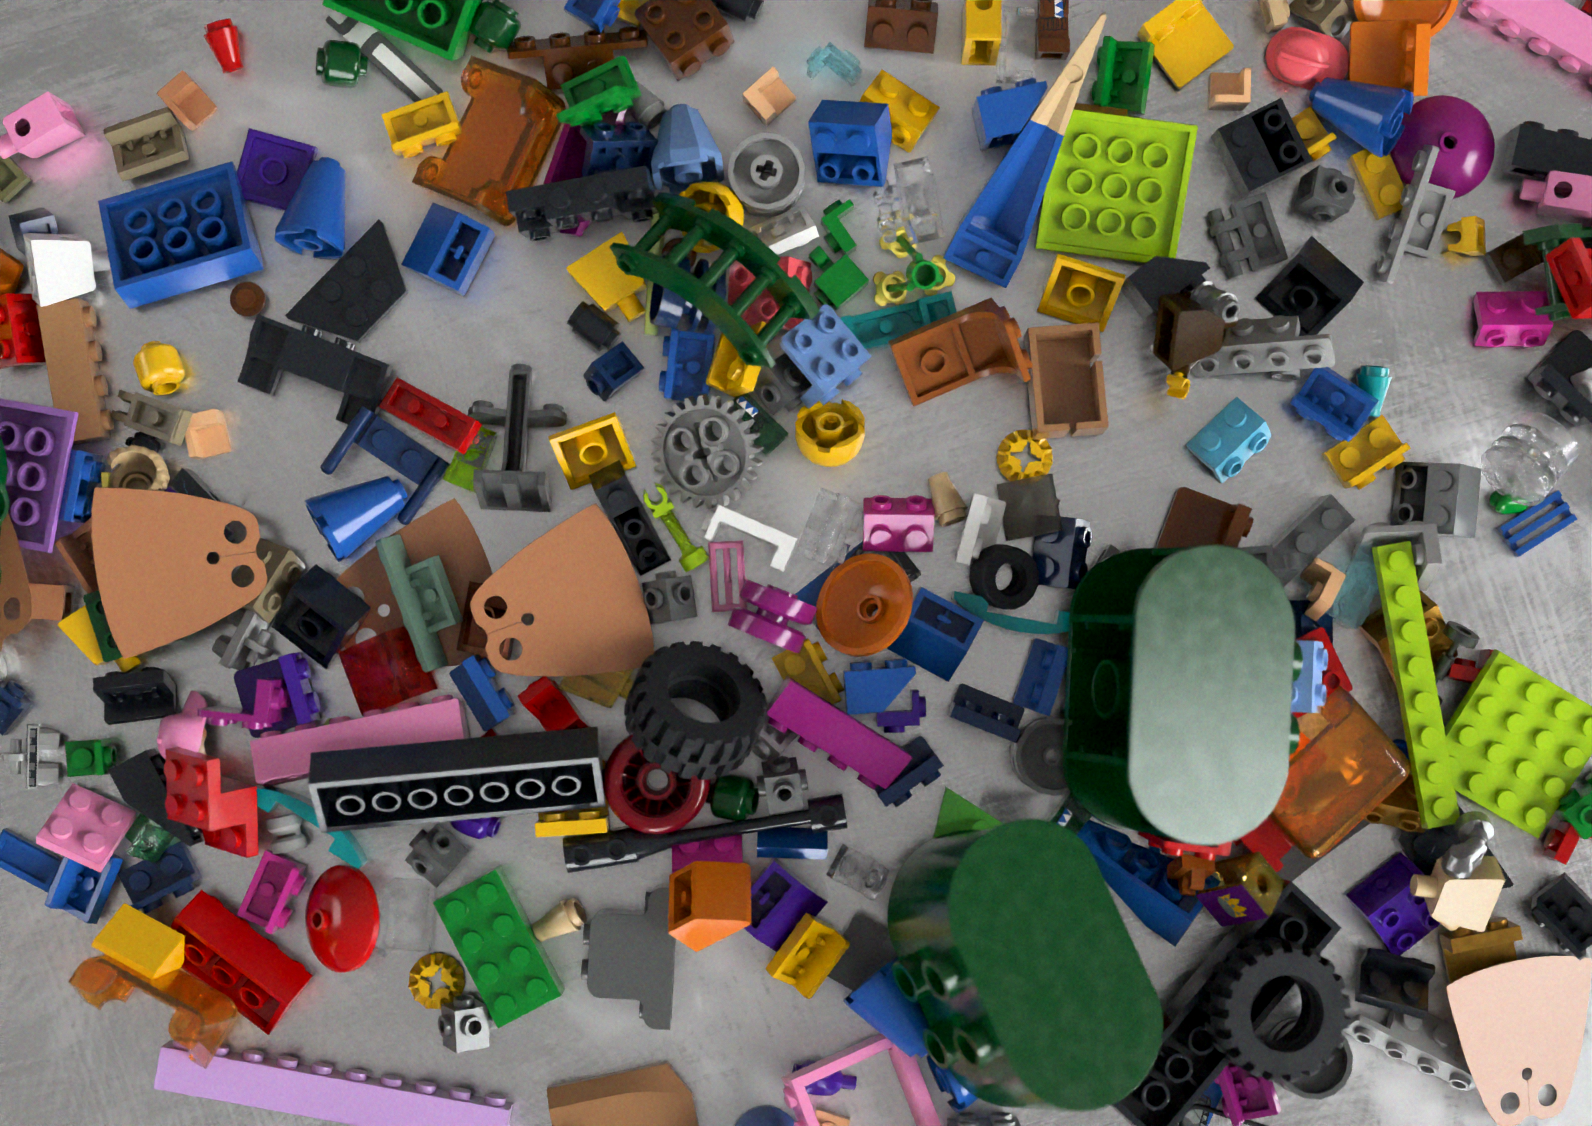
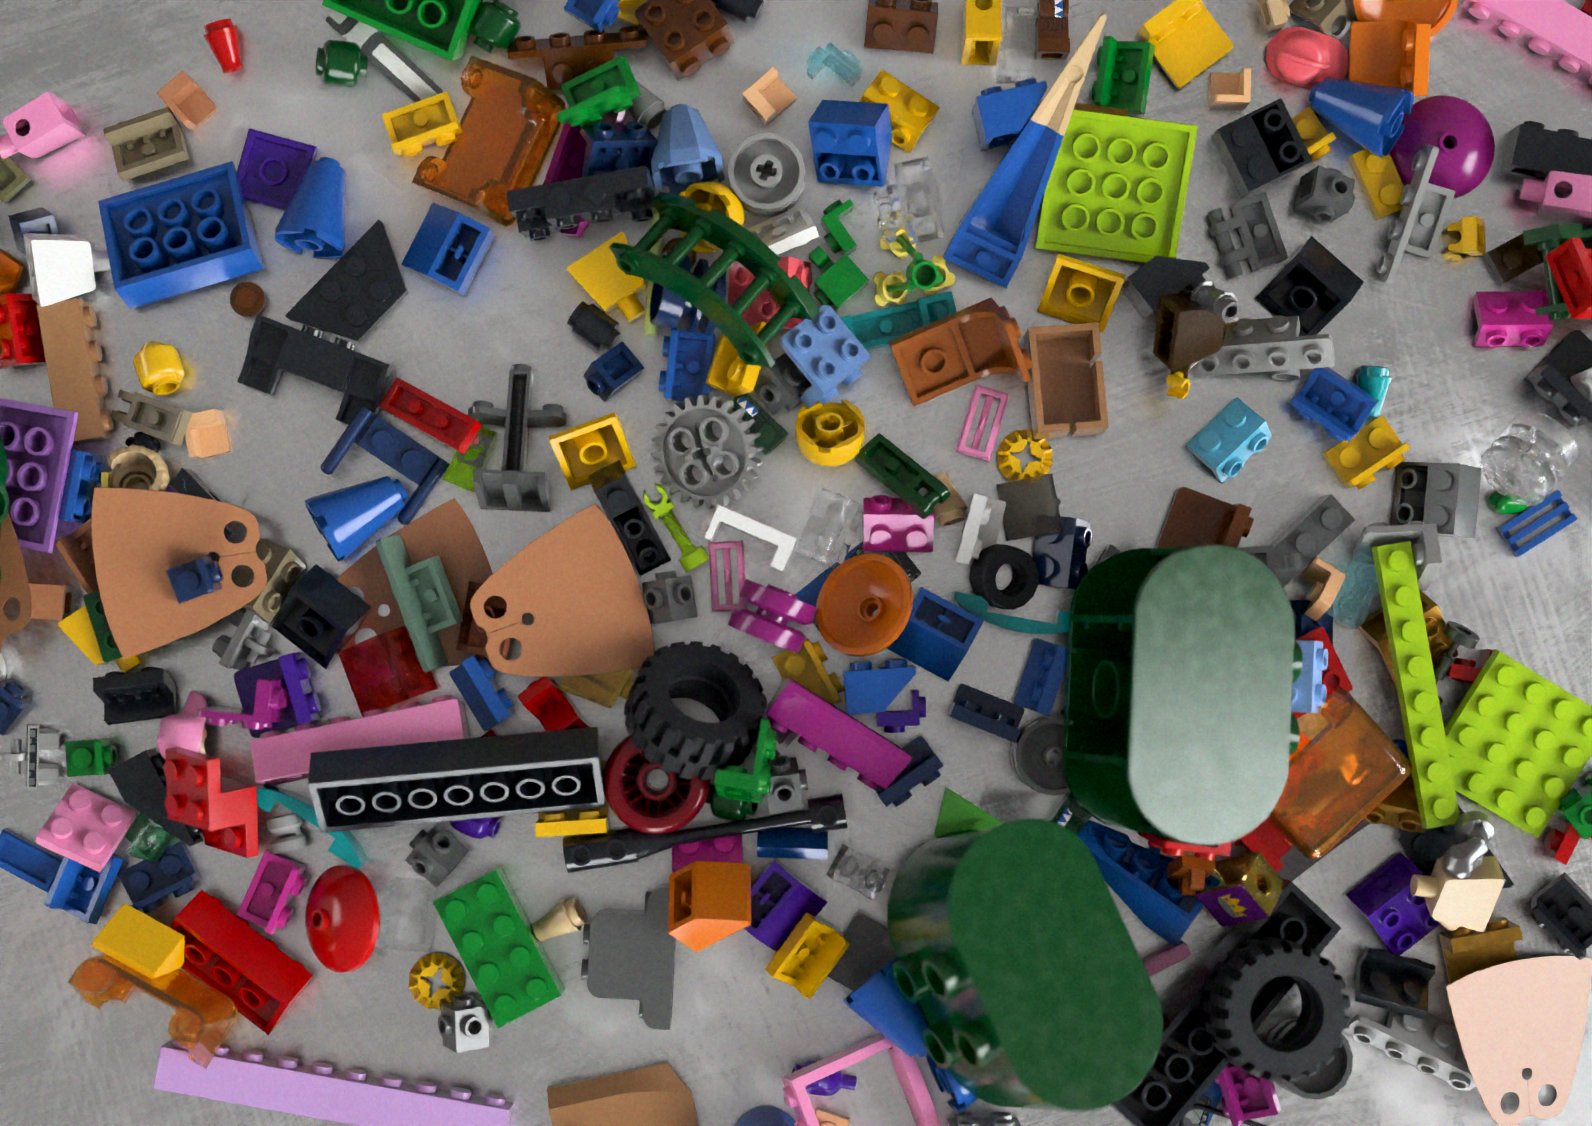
(195, 578): none -> dark blue bracket
(739, 785): none -> green bracket
(902, 475): none -> dark green plate
(973, 451): none -> bright pink tile
(1165, 957): none -> bright pink tile

